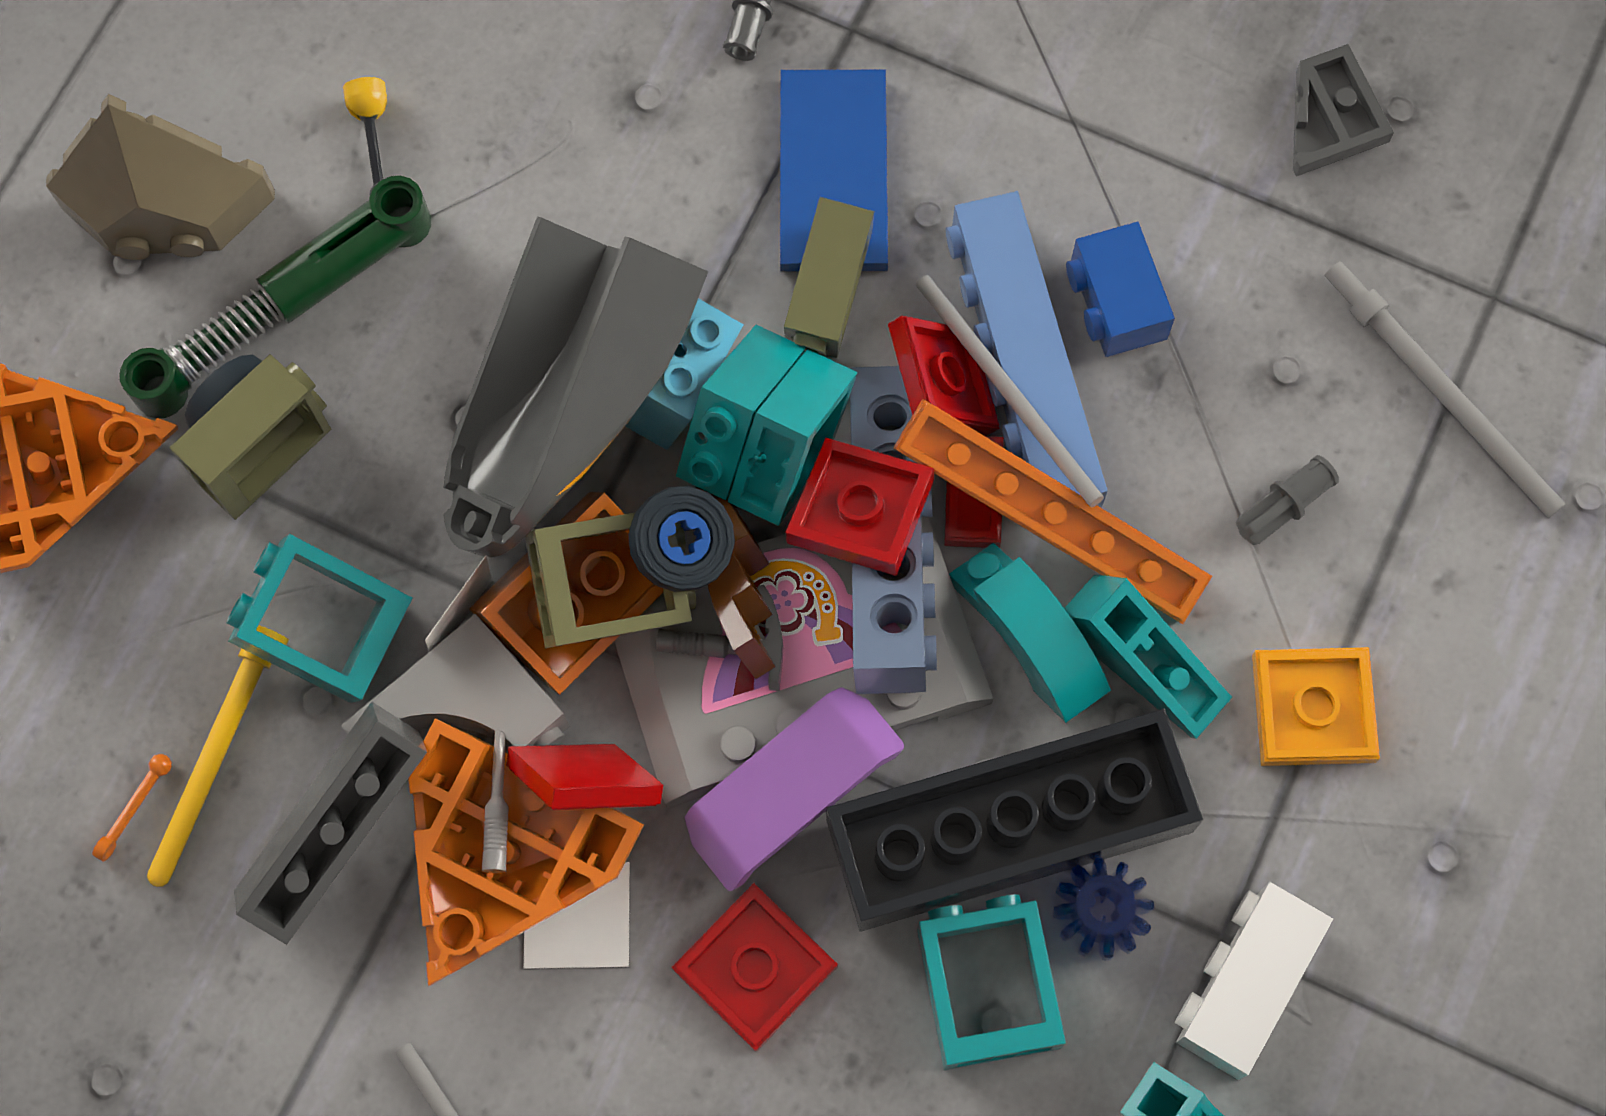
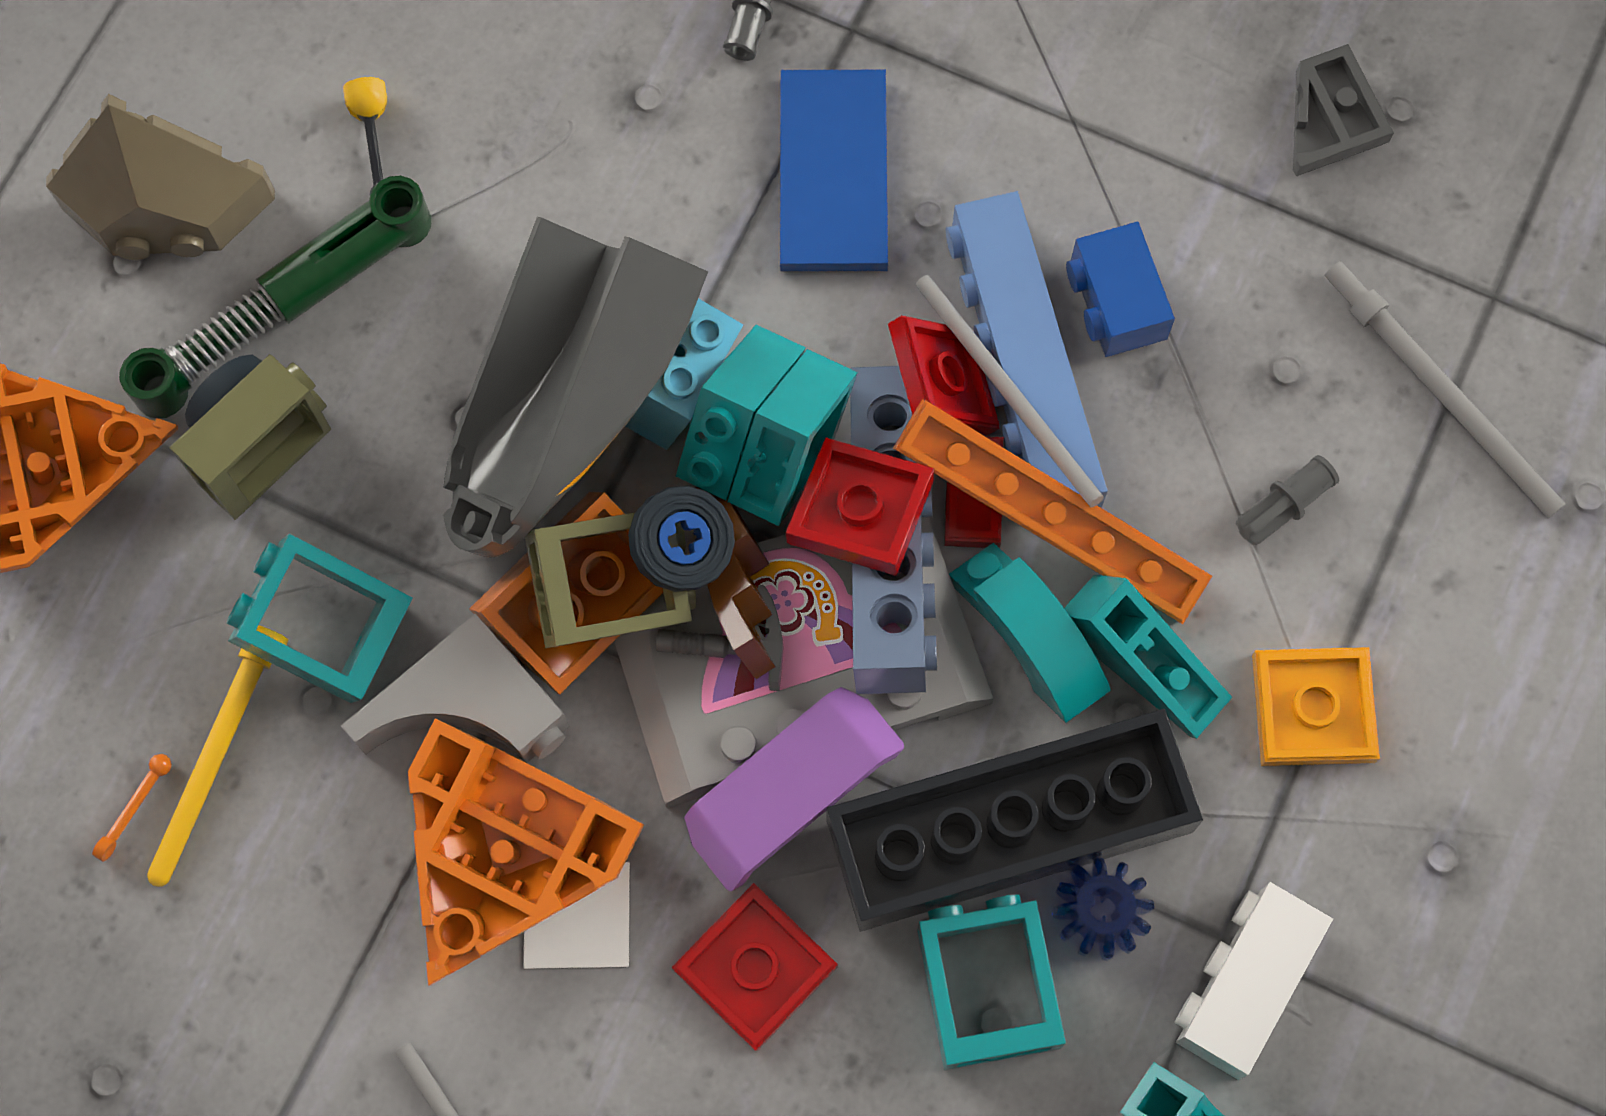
(329, 823): dark grey brick -> none
(460, 605): white sticker -> none
(496, 814): light grey piece -> none
(584, 776): red tile -> none
(829, 276): olive window -> none

